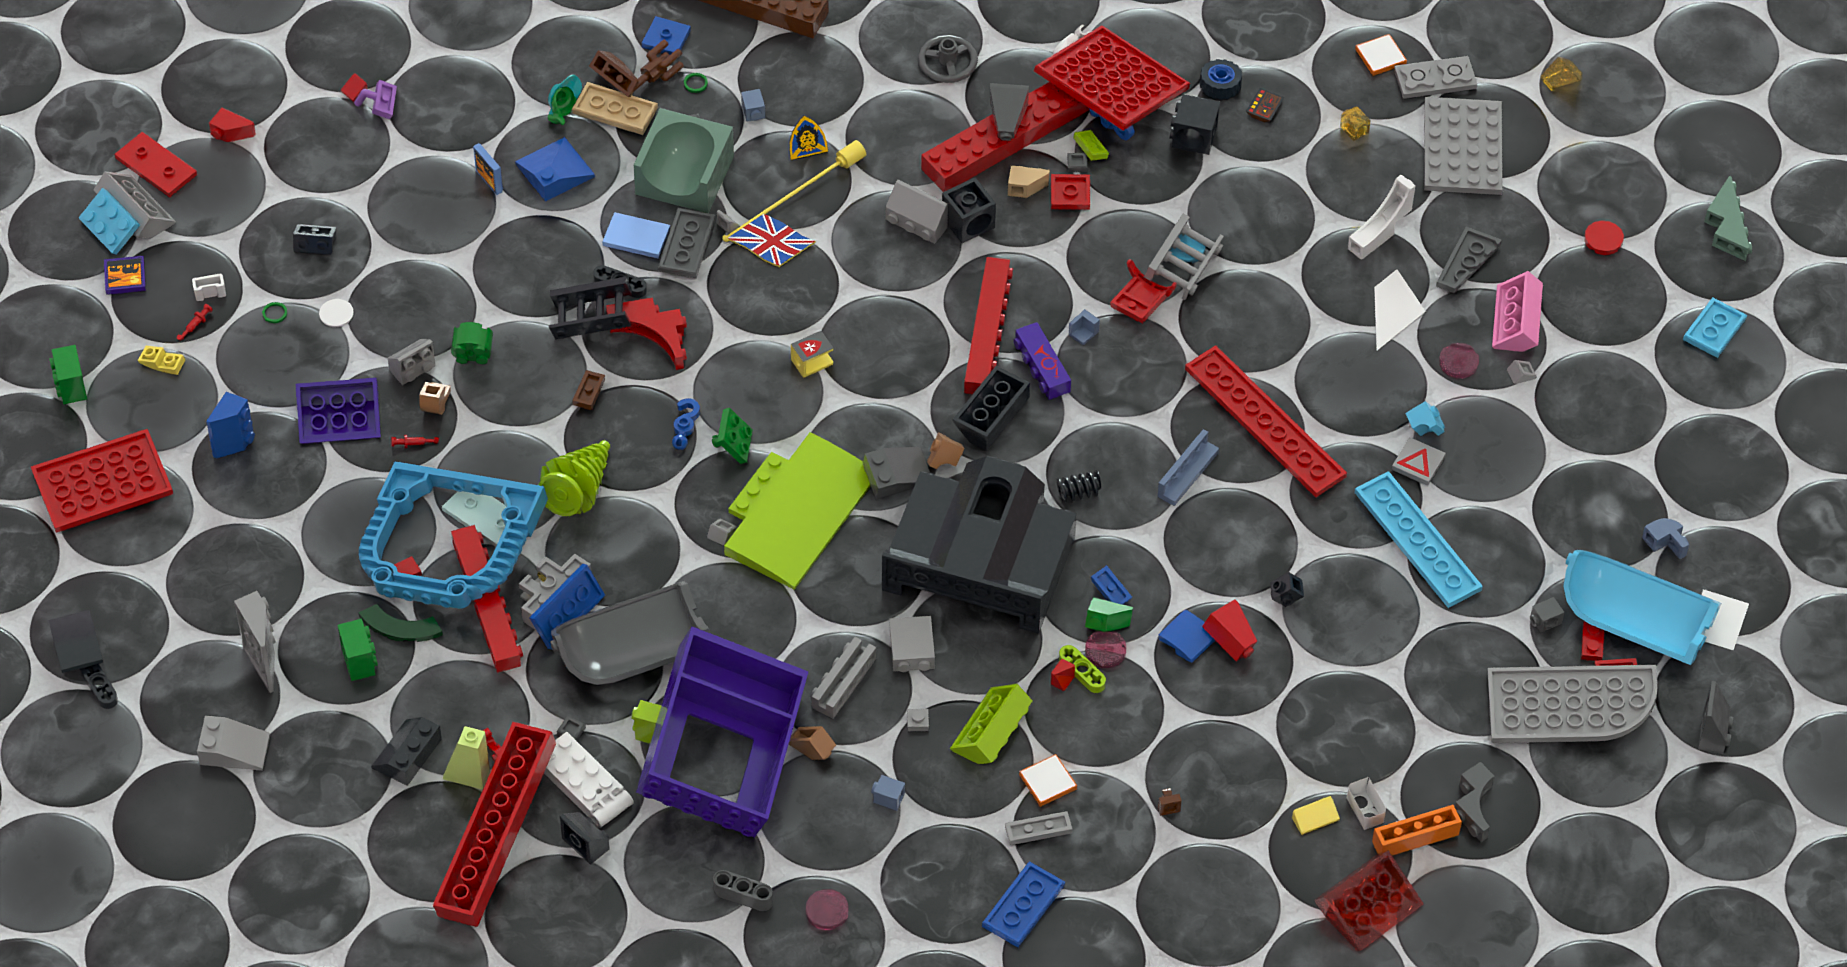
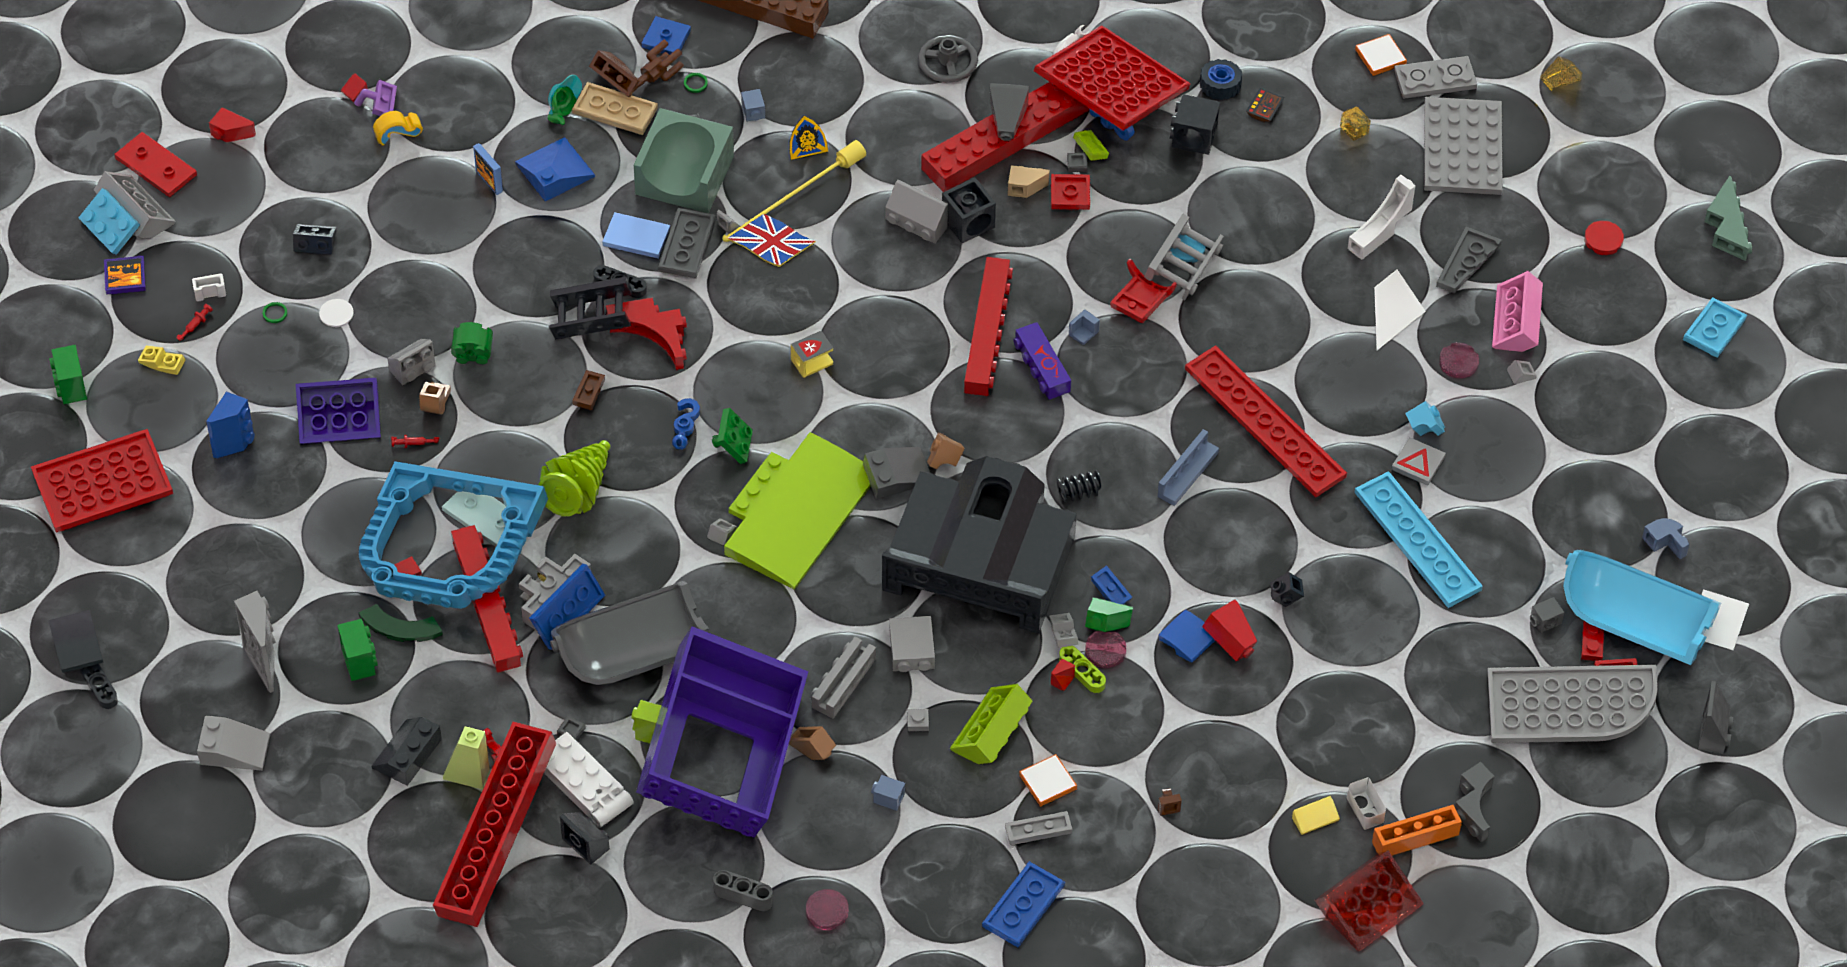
(396, 123): none -> yellow animal
(992, 407): black slope -> none
(1063, 630): none -> light grey slope

